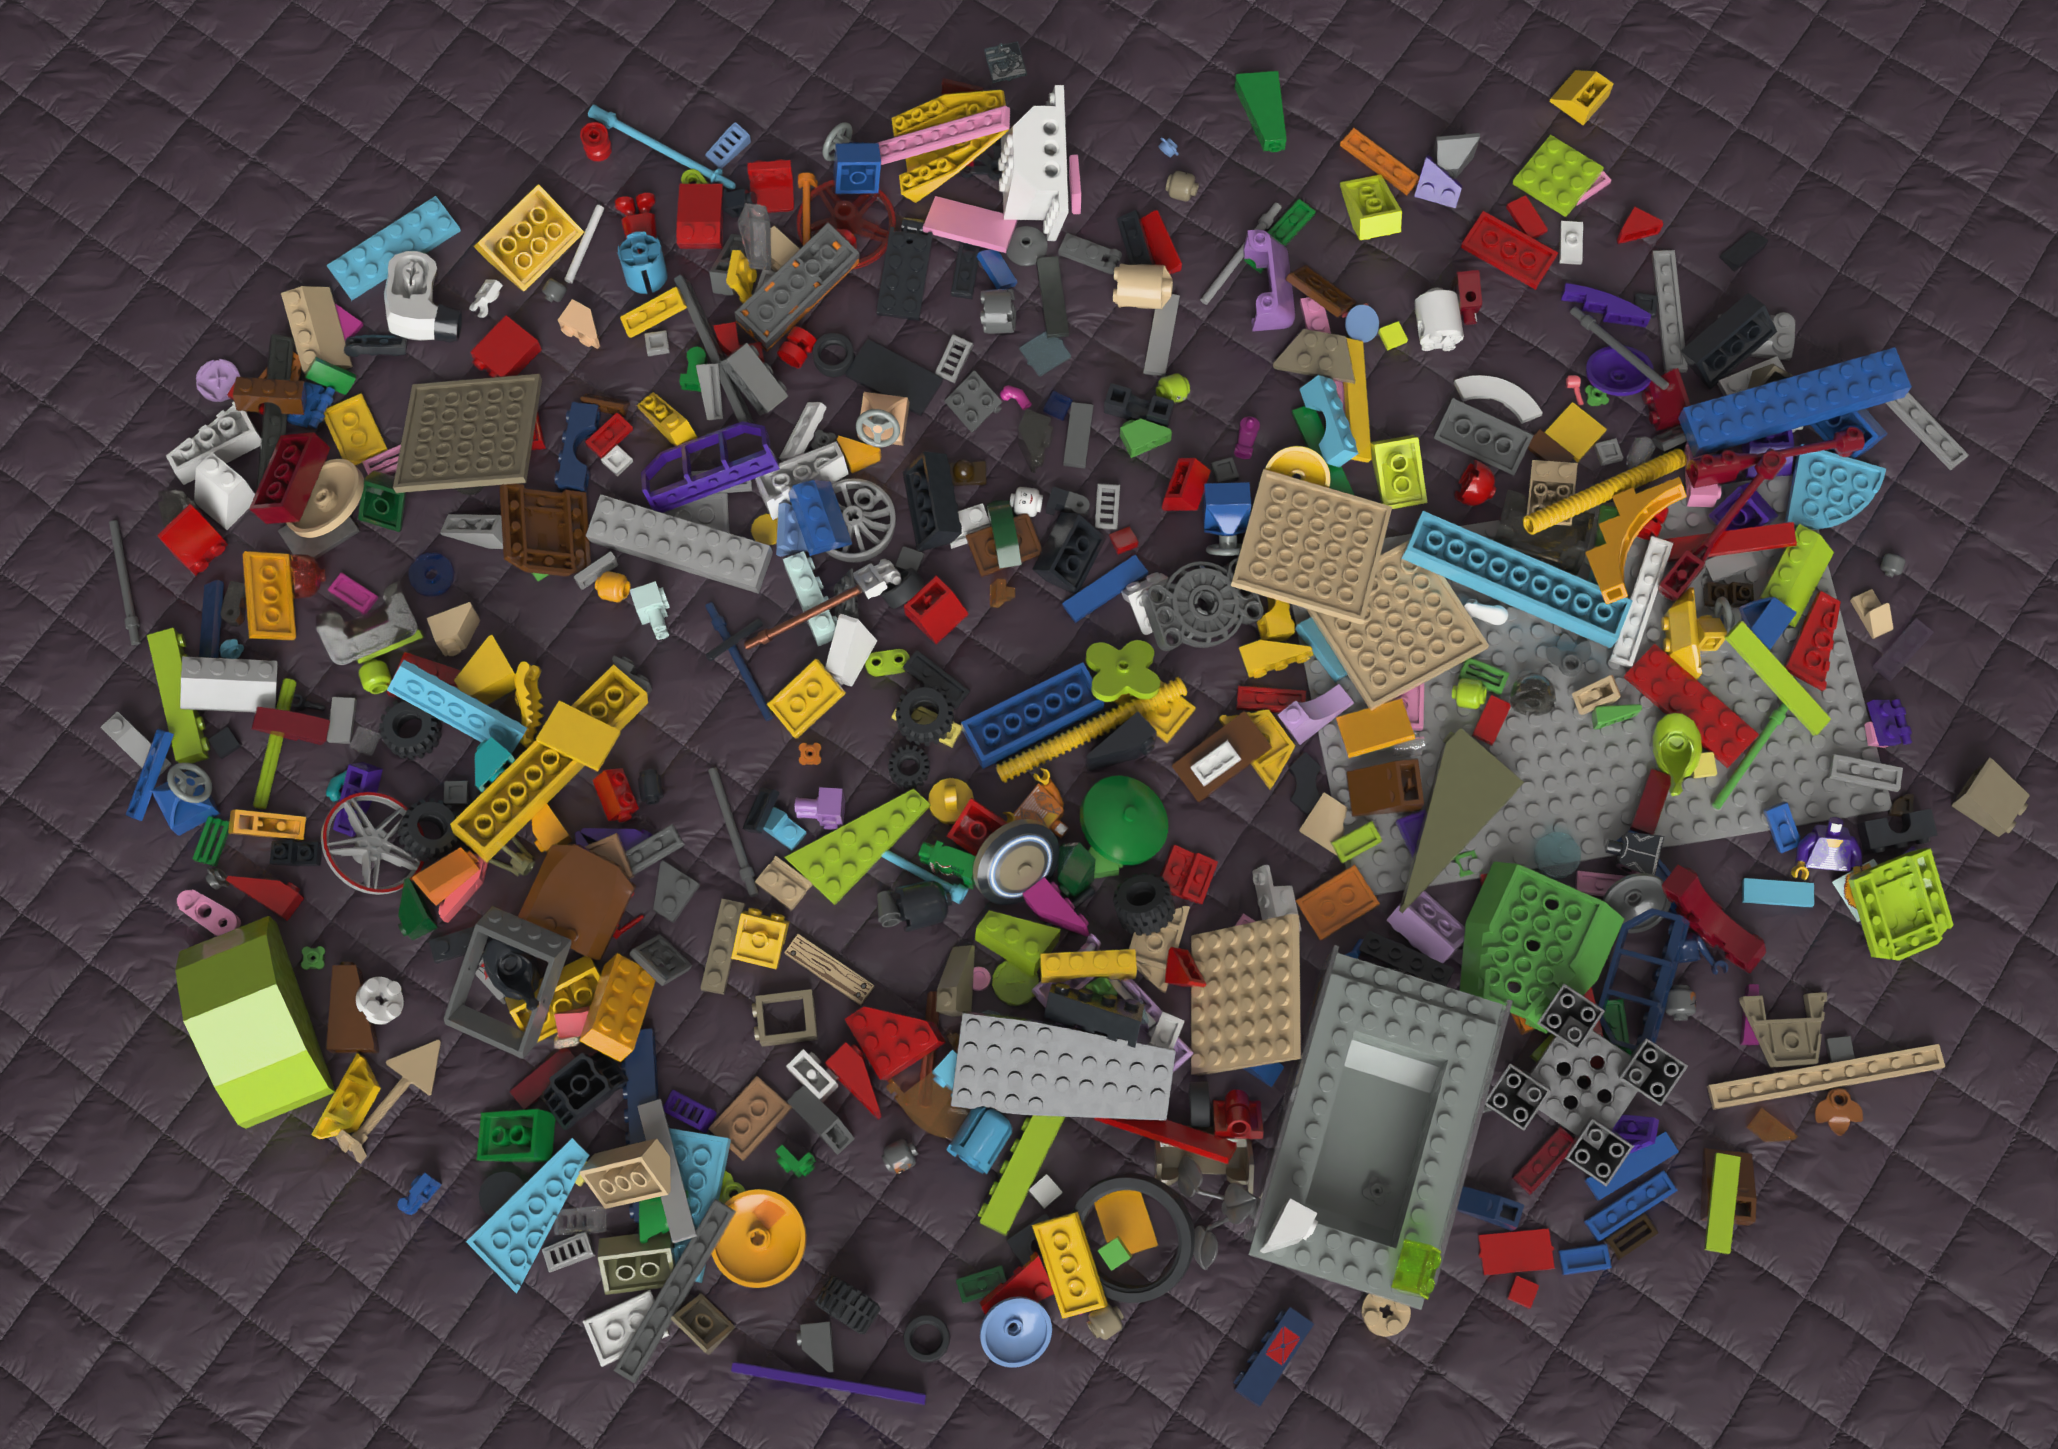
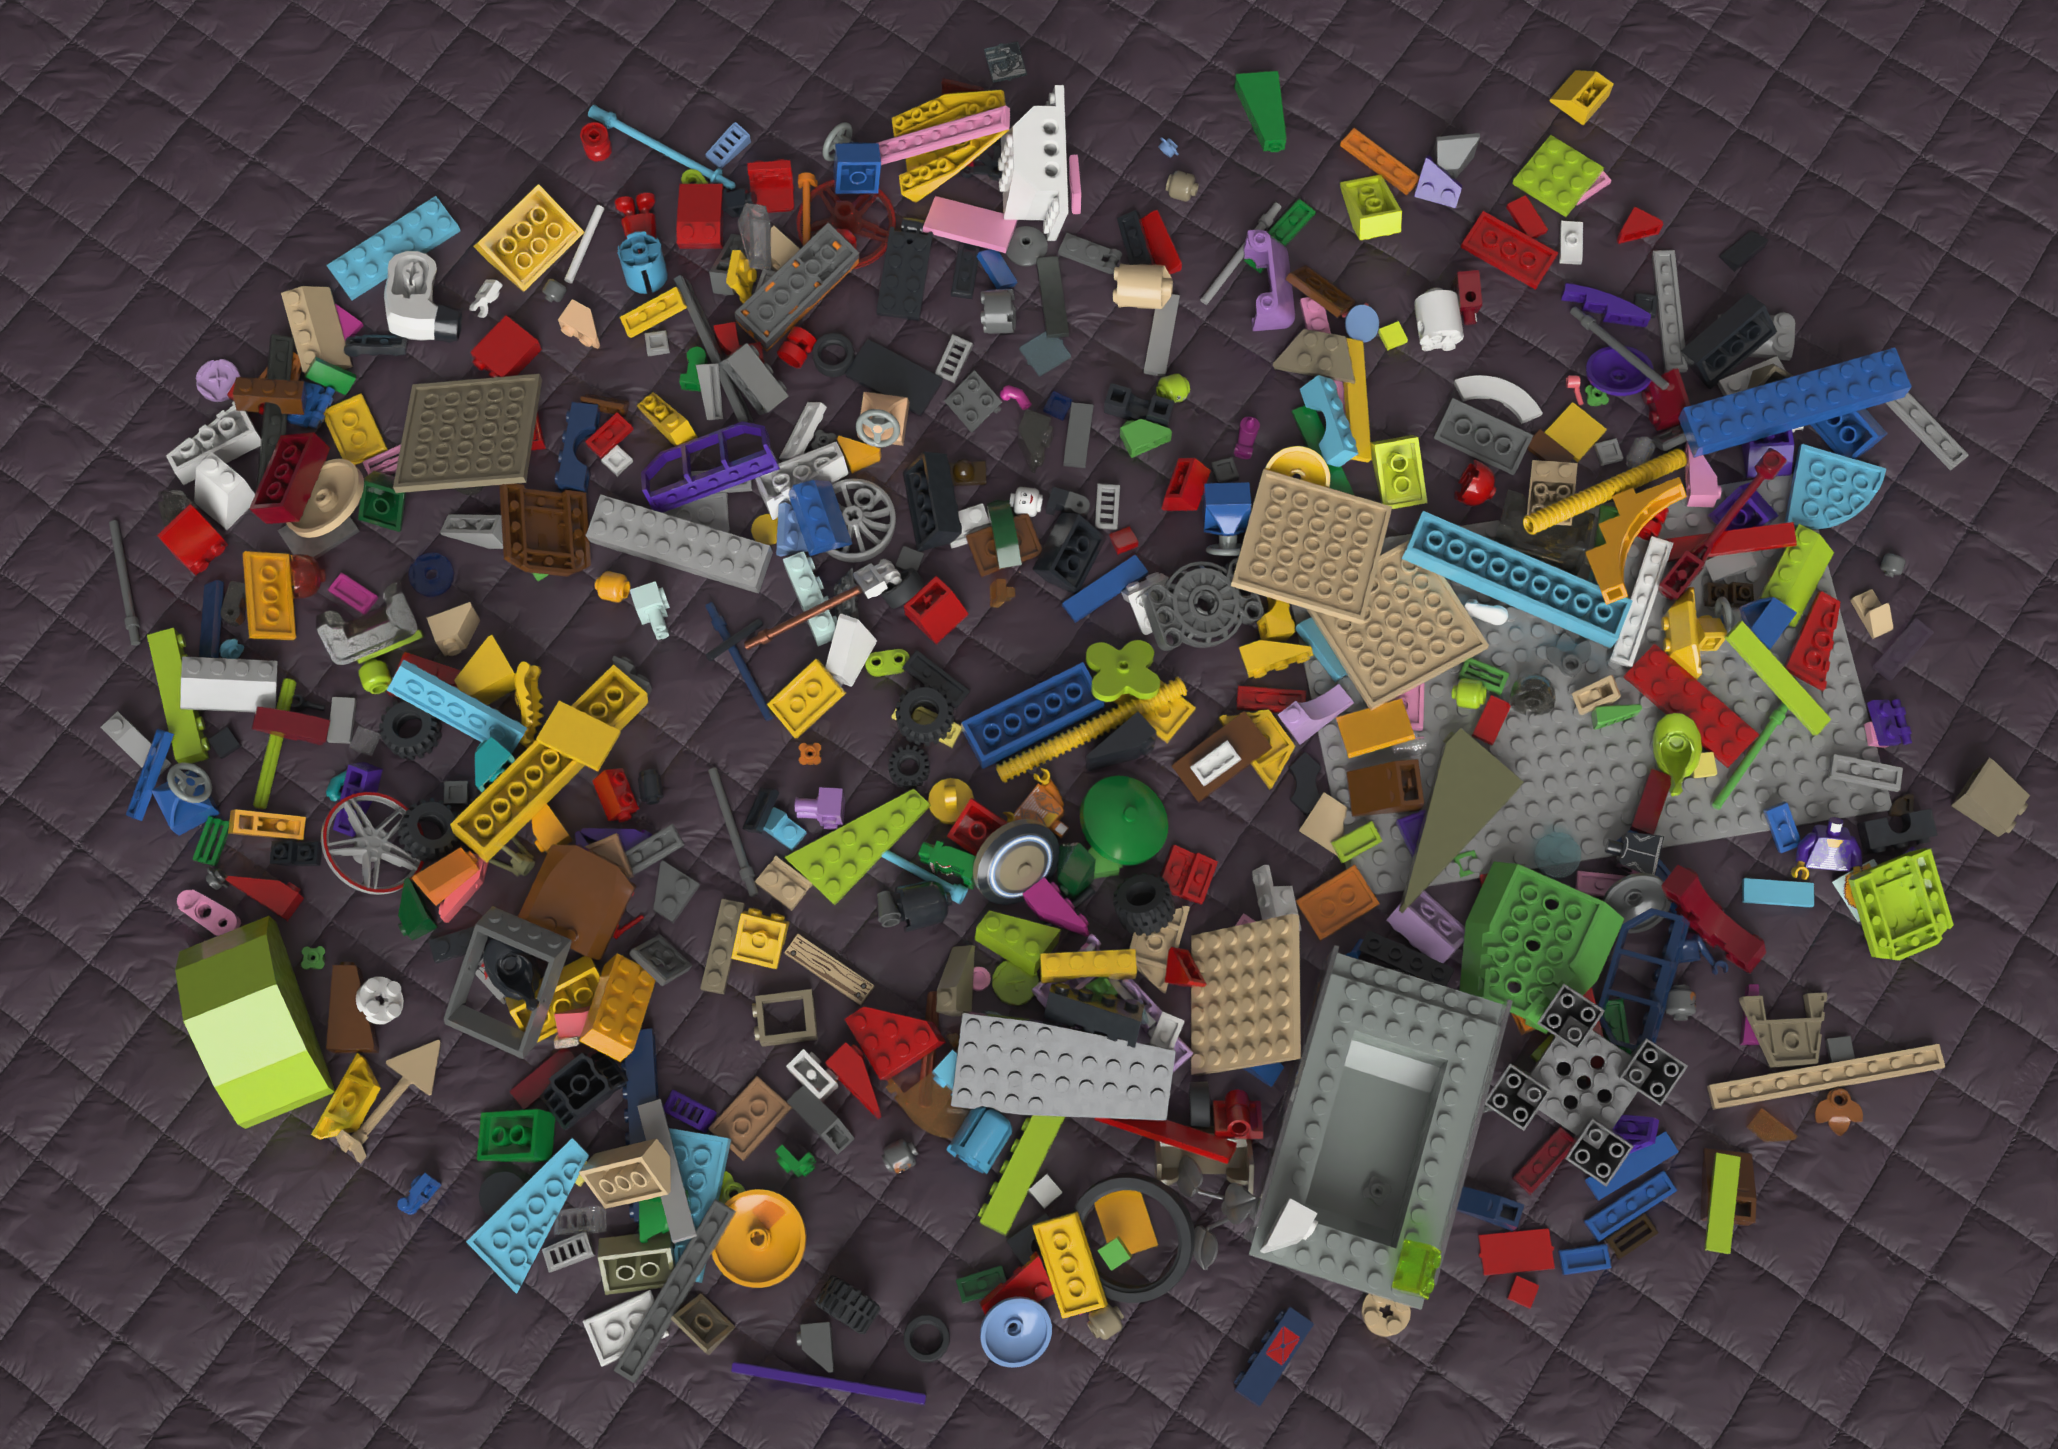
(595, 570): light grey tile -> none
(1726, 466): dark red bar -> none

